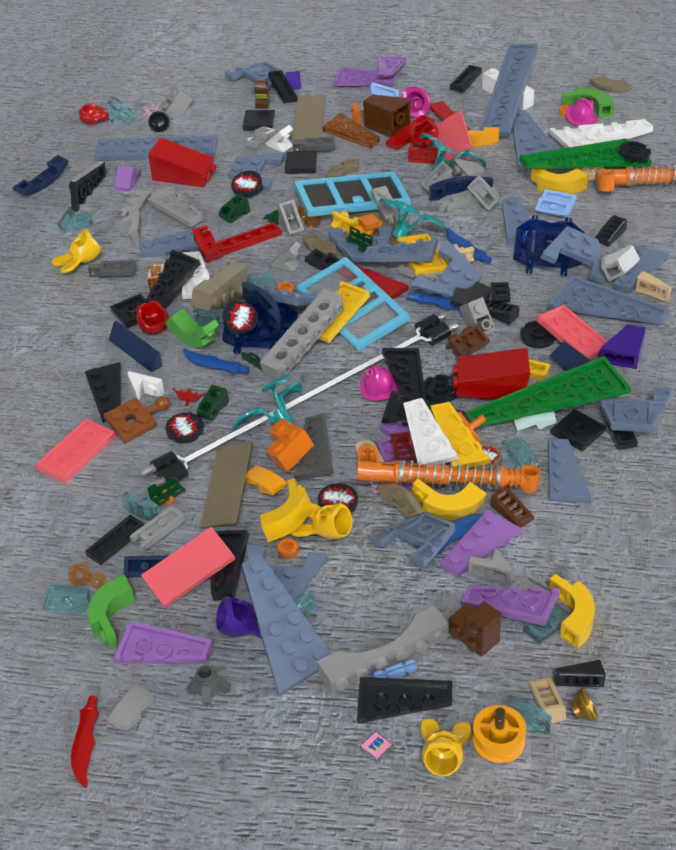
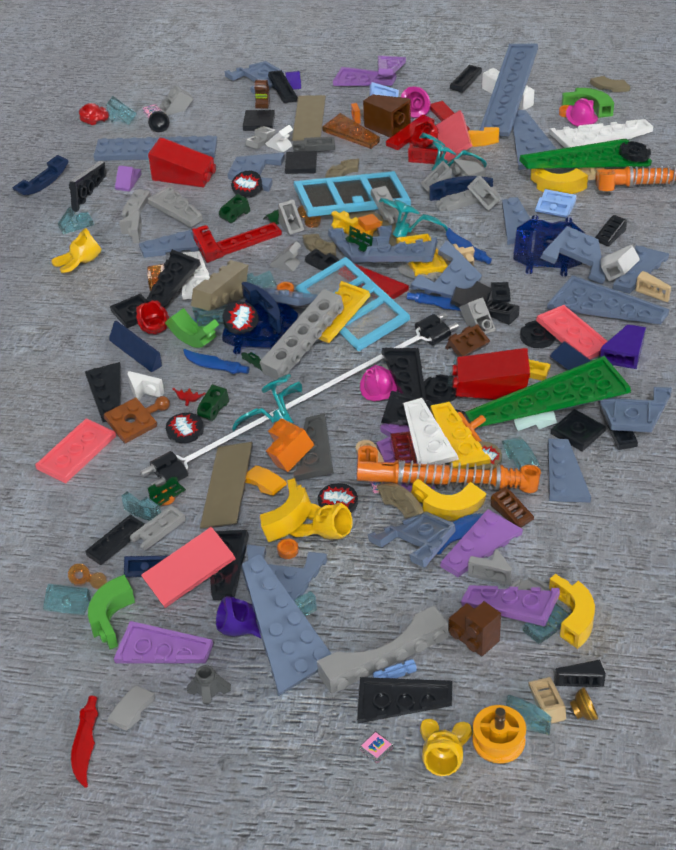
(113, 268): dark grey hinge -> none

